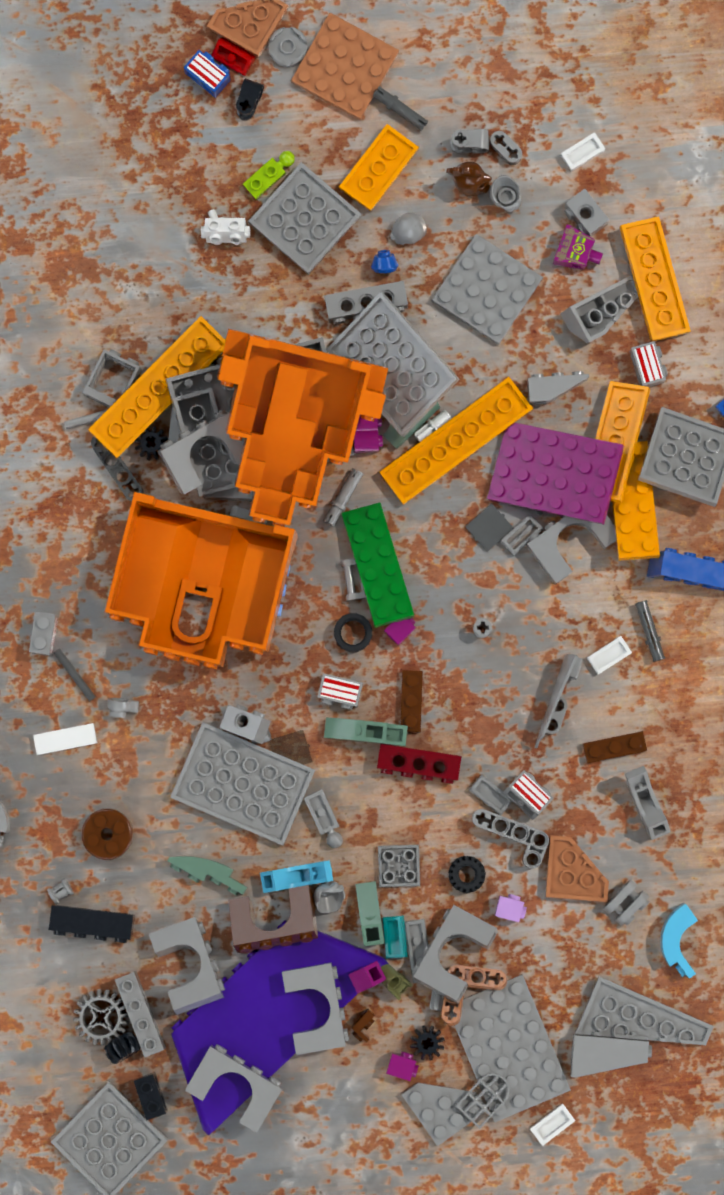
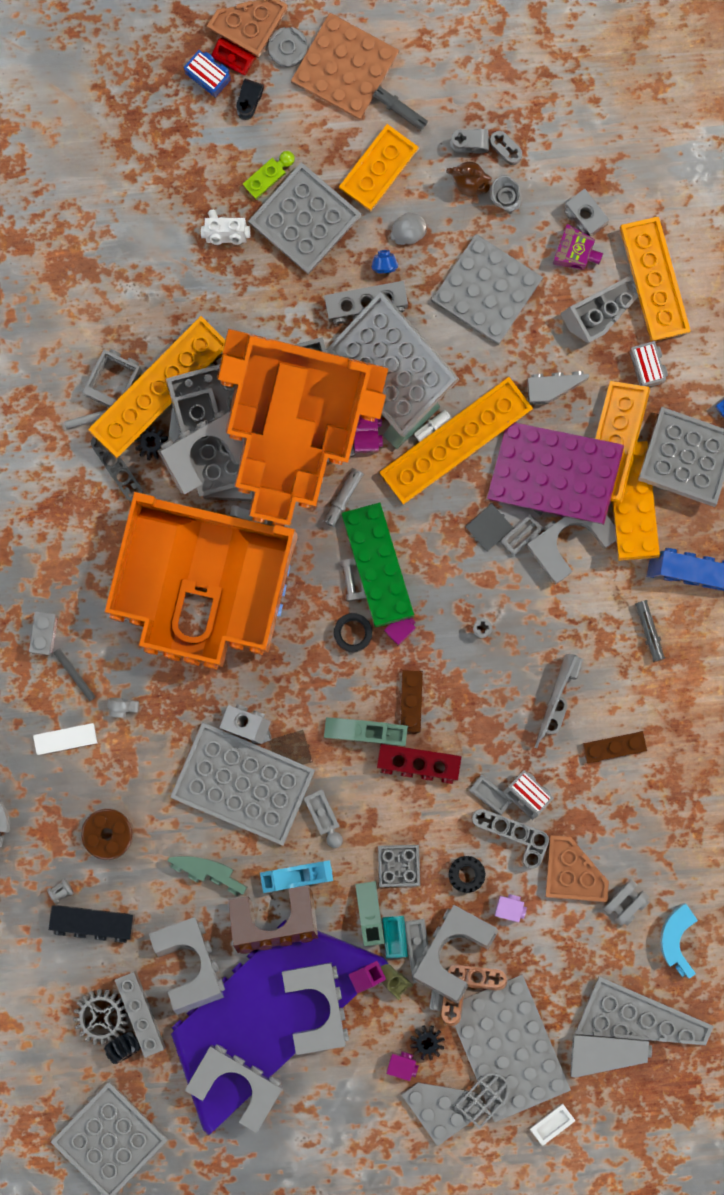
(151, 1096): black brick -> none
(328, 897): light grey hair -> none
(340, 690): brick -> none
(364, 1021): reddish brown bracket -> none
(582, 152): white tile -> none
(609, 655): white tile -> none
(646, 803): light grey arch -> none

